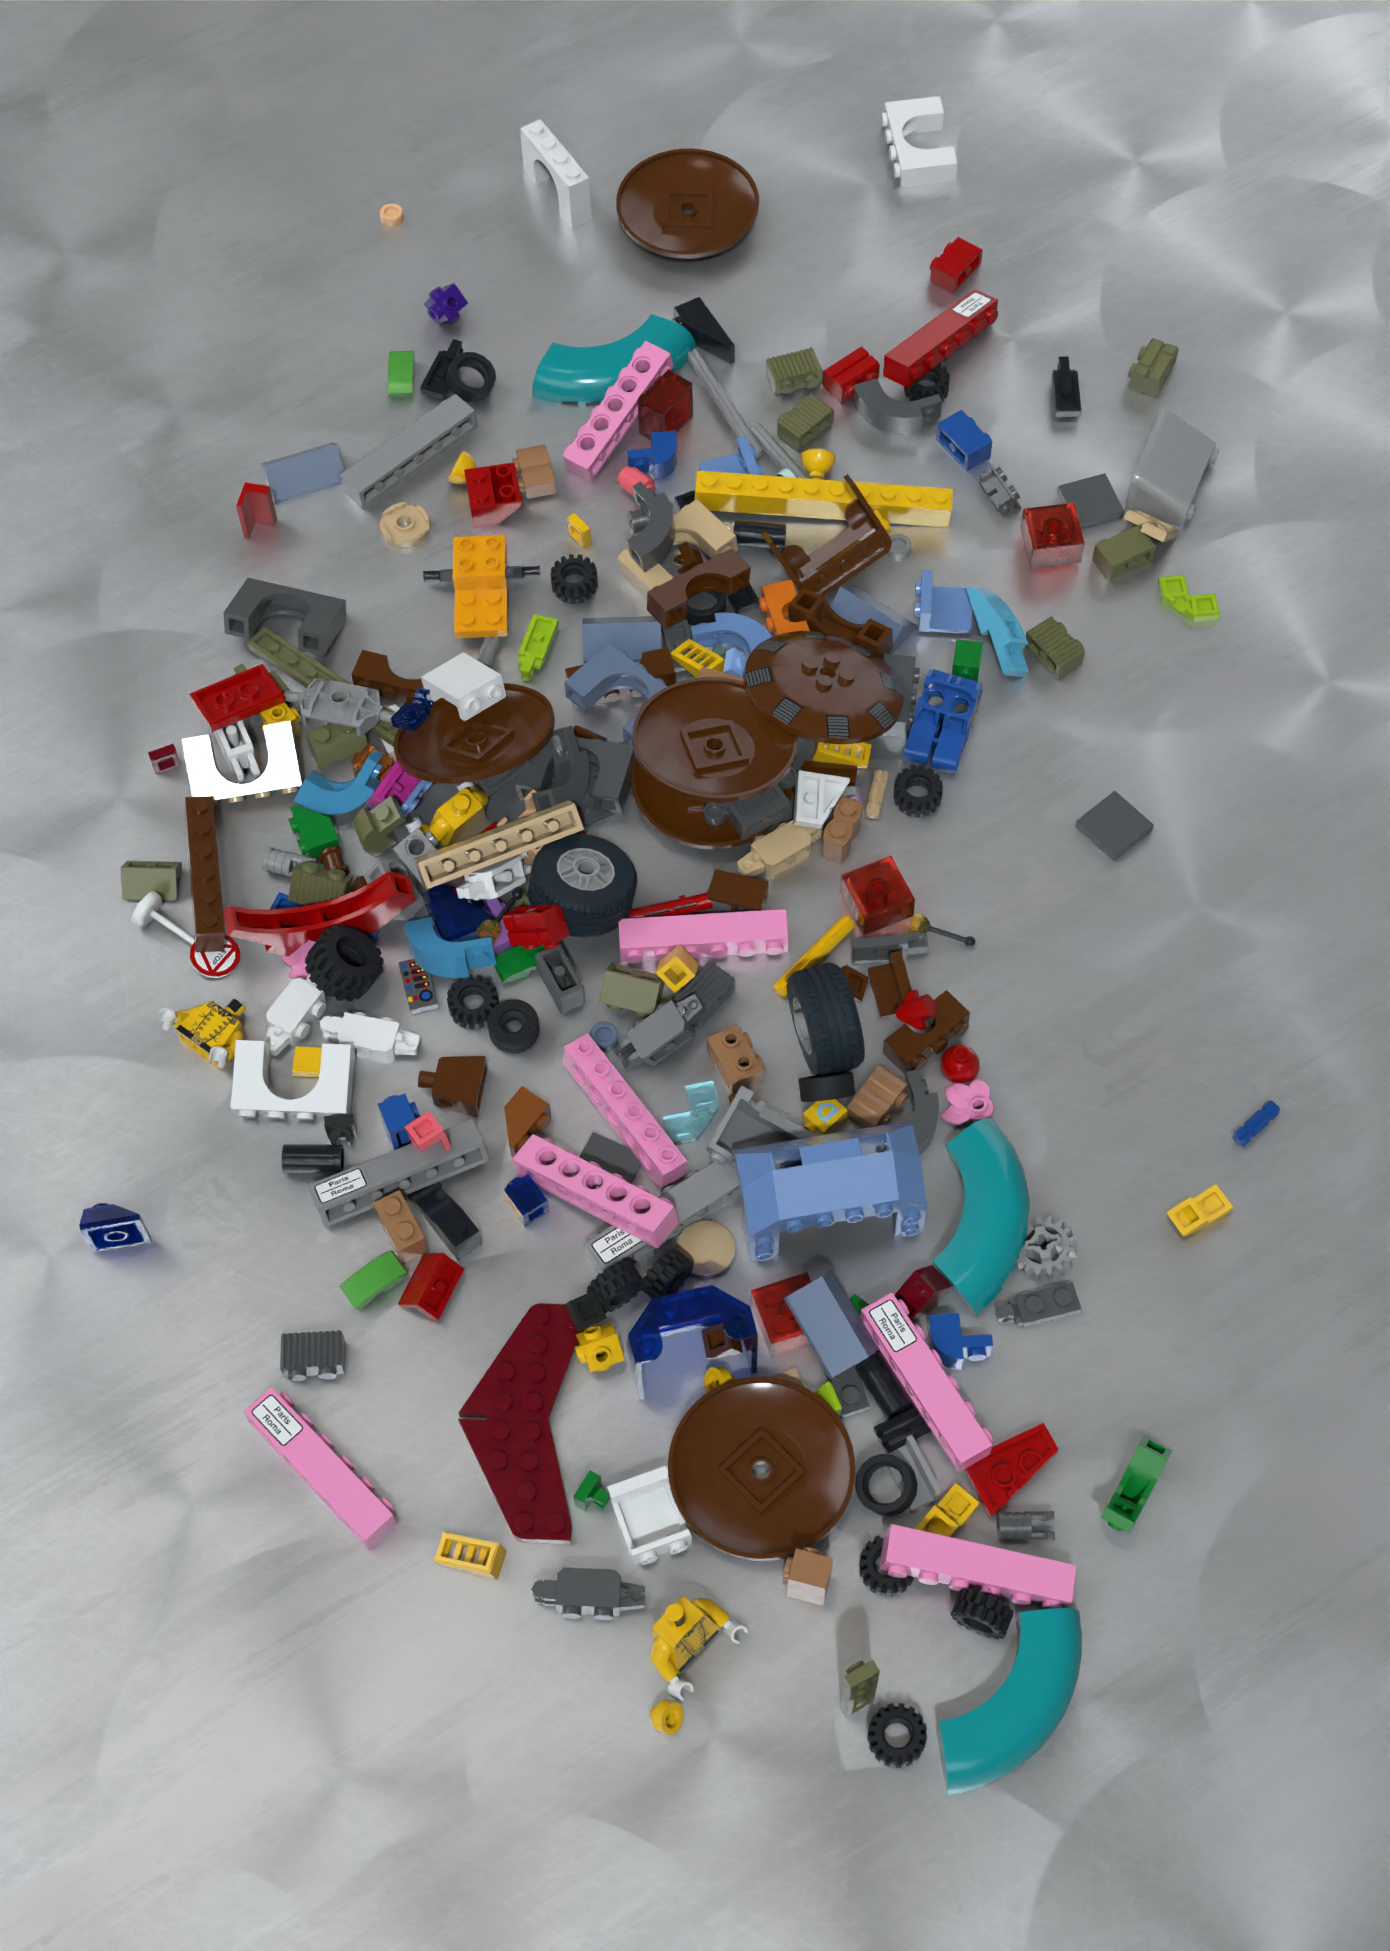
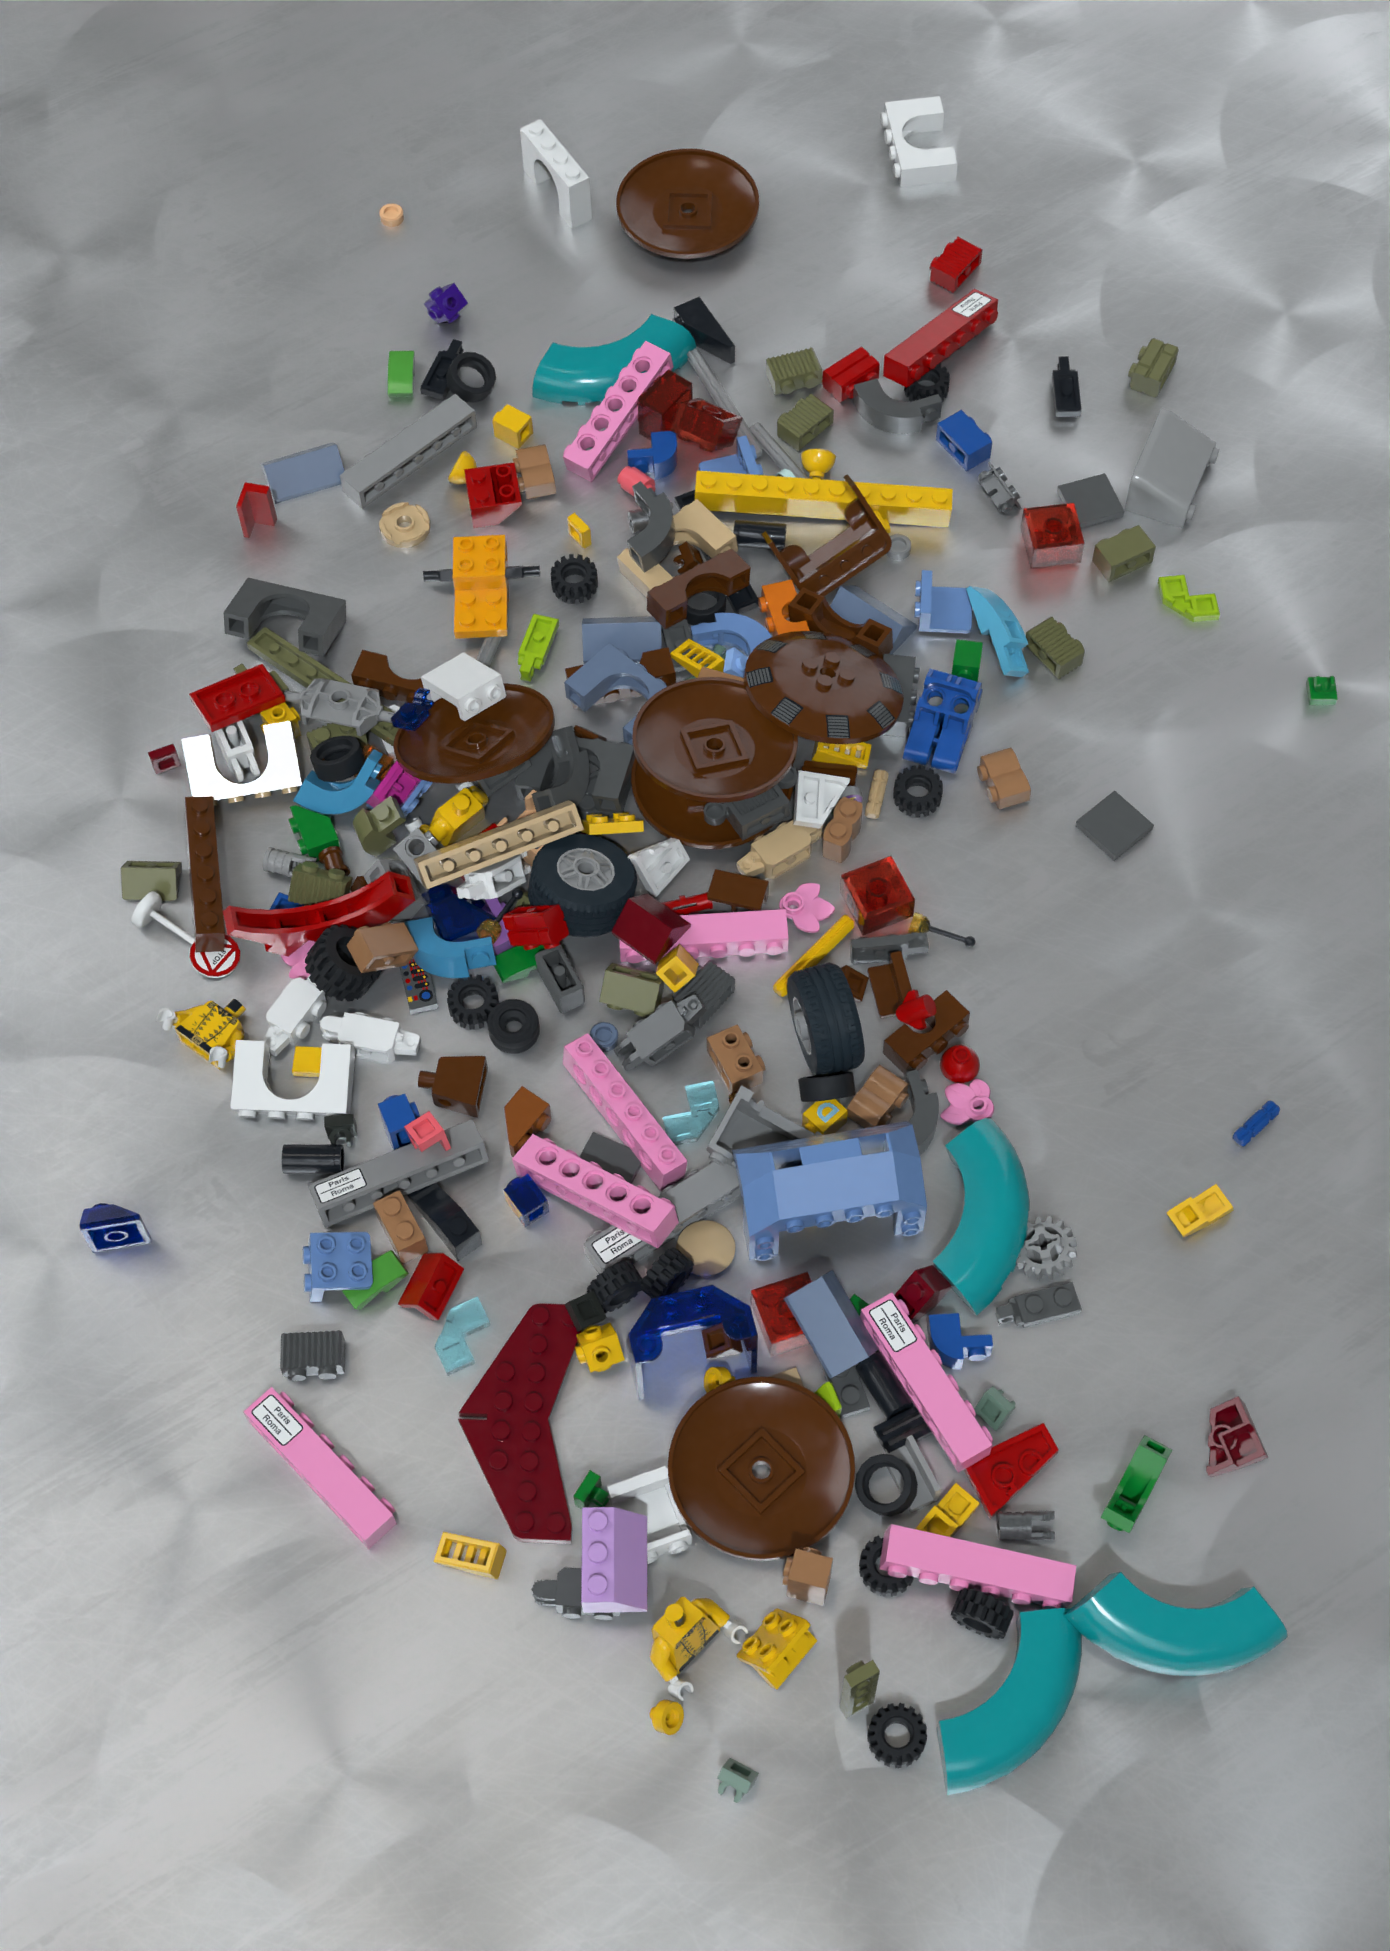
(337, 758): none -> black tyre
(337, 1263): none -> medium blue bracket
(382, 947): none -> medium nougat brick
(460, 1322): none -> clear light blue tile
(512, 426): none -> yellow brick
(613, 1560): none -> lavender slope
(620, 823): none -> yellow plate
(649, 927): none -> dark red slope
(659, 864): none -> white wing
(706, 424): none -> clear red brick
(737, 1776): none -> sand green tile
(777, 1646): none -> yellow bracket
(810, 907): none -> bright pink plate
(994, 1408): none -> sand green tile
(1004, 778): none -> medium nougat brick
(1152, 526): tan tile -> none
(1173, 1637): none -> teal brick
(1233, 1439): none -> slope
(1321, 690): none -> green tile

